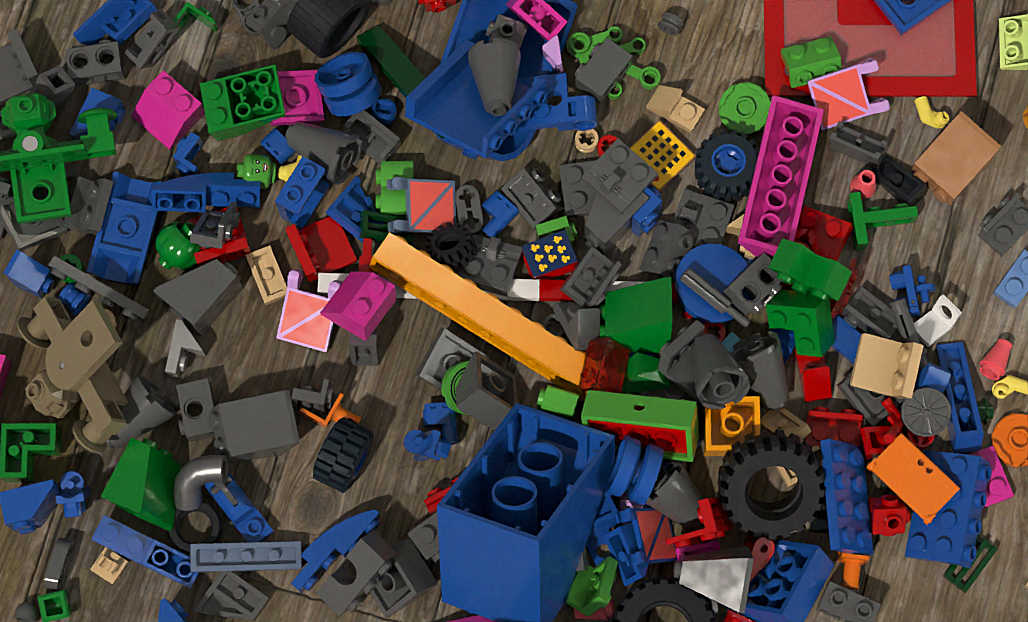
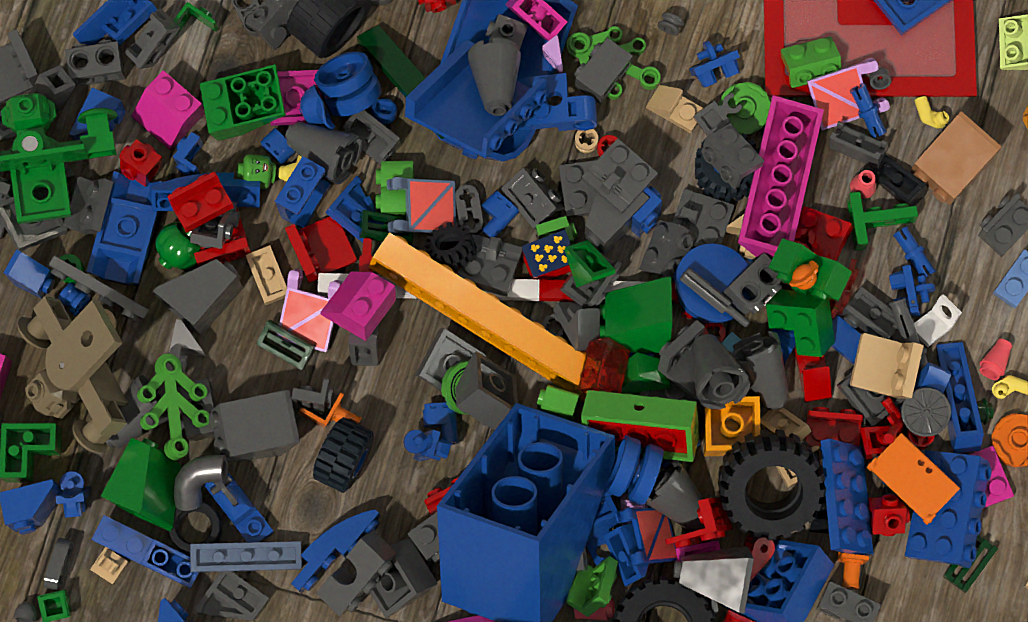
(140, 162): none -> red brick
(172, 402): none -> bright green plant
(200, 201): none -> red bracket
(301, 364): none -> dark green tile
(314, 108): none -> blue piece
(587, 263): none -> green slope
(664, 153): yellow tile -> none
(704, 70): none -> blue hips
(714, 116): none -> dark grey plate
(731, 155): none -> dark grey bracket
(805, 276): none -> orange piece
(868, 110): none -> blue pin
(882, 83): none -> dark grey hinge
(914, 252): none -> blue pin

